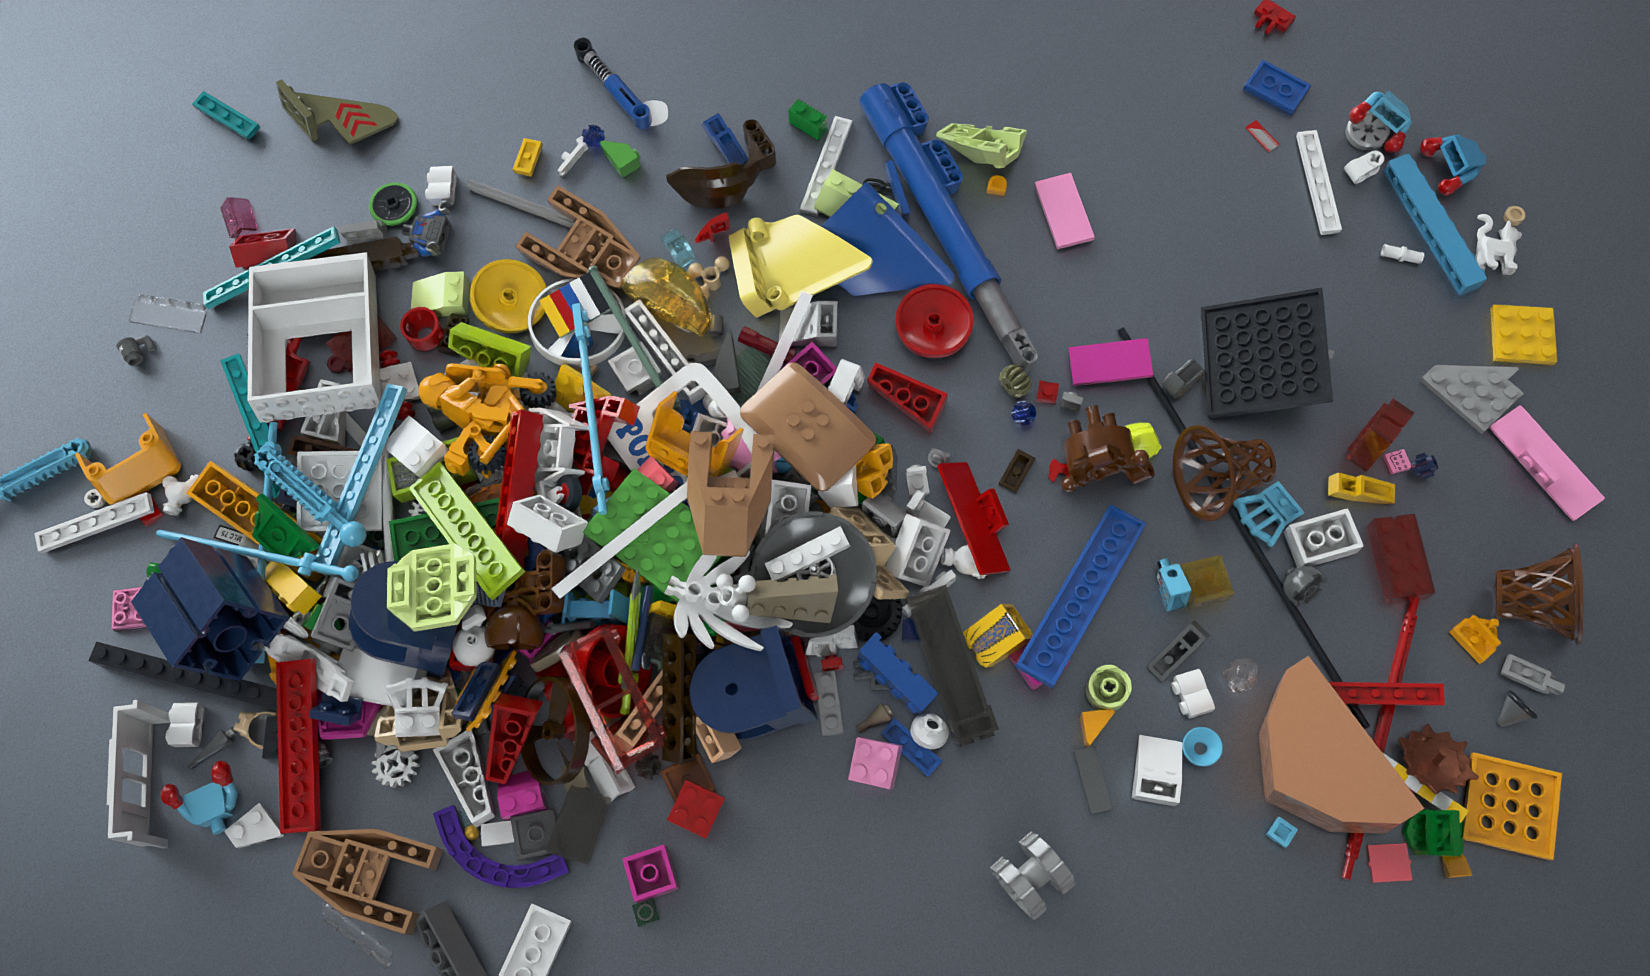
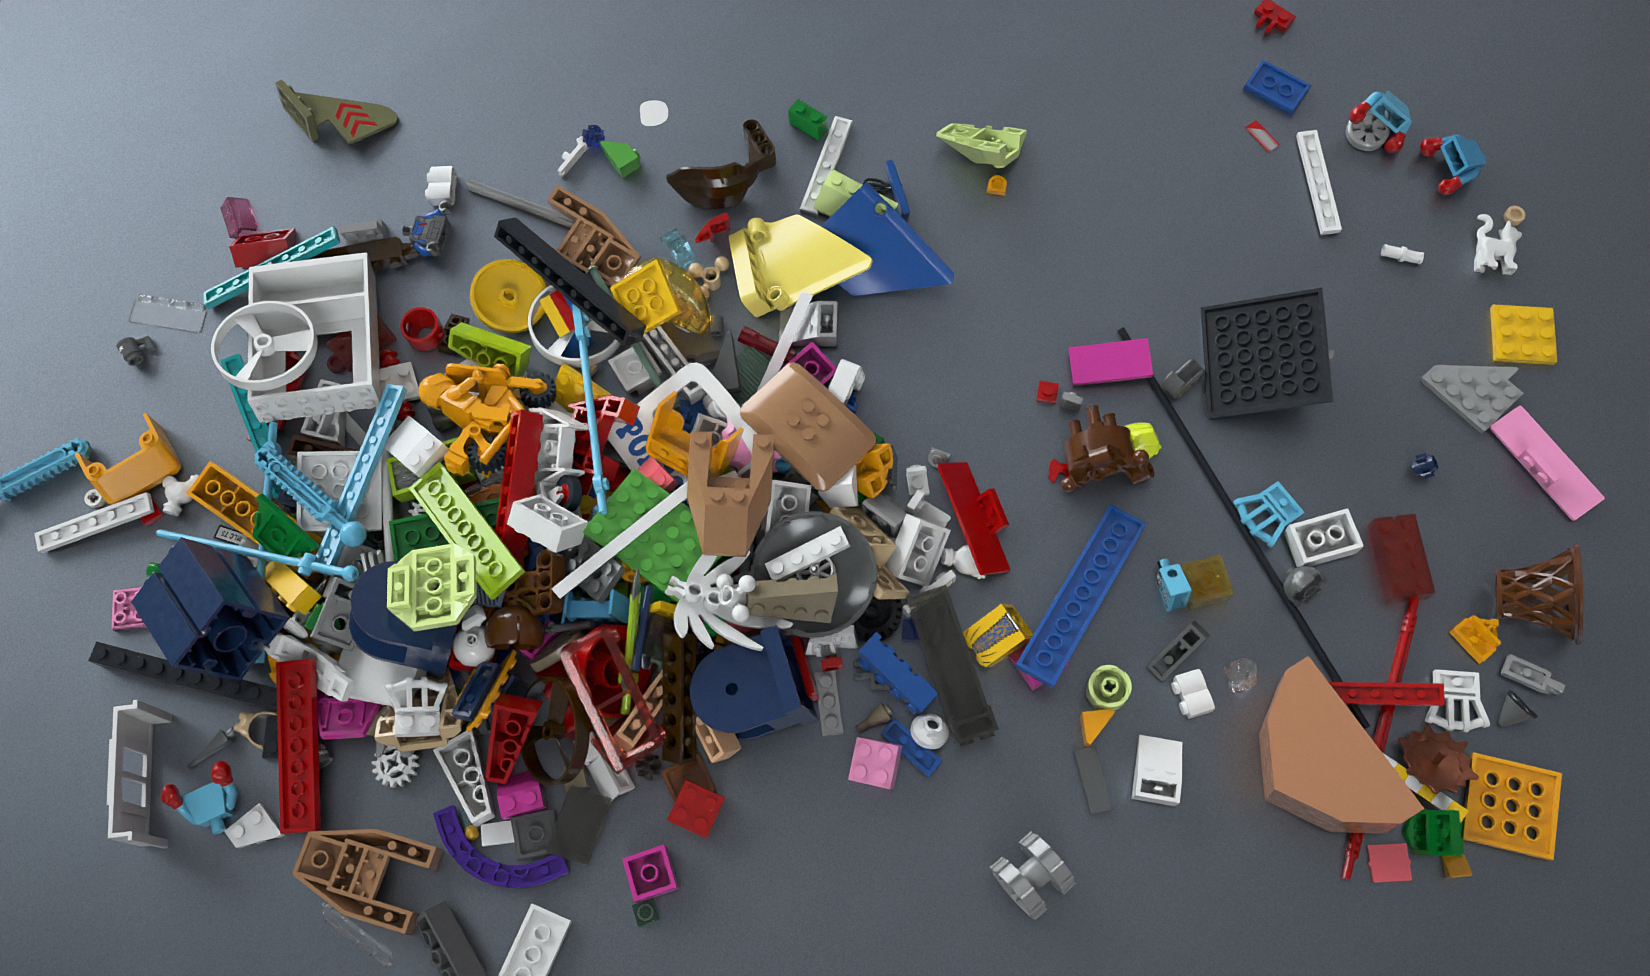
(185, 724): white brick -> none
(226, 115): teal plate -> none
(245, 457): black piece -> none
(266, 345): none -> white piece
(336, 711): dark blue bracket -> none
(388, 194): black wheel -> none
(443, 294): yellowish green slope -> none
(527, 157): yellow plate -> none
(570, 281): none -> black brick
(613, 84): piece -> none
(648, 295): none -> yellow plate
(724, 139): blue slope -> none
(909, 395): red wedge -> none
(932, 178): blue piece -> none
(934, 321): red dish -> none
(1015, 380): olive gear -> none
(1017, 470): dark brown slope -> none
(1023, 413): clear blue gear -> none
(1064, 211): bright pink tile -> none
(1209, 739): medium azure piece -> none
(1238, 485): reddish brown piece -> none
(1281, 832): medium azure plate -> none
(1361, 489): yellow slope -> none
(1364, 167): white piece -> none
(1378, 434): clear red piece -> none
(1397, 461): bright pink tile -> none
(1434, 224): dark azure brick -> none
(1462, 687): none -> white plate

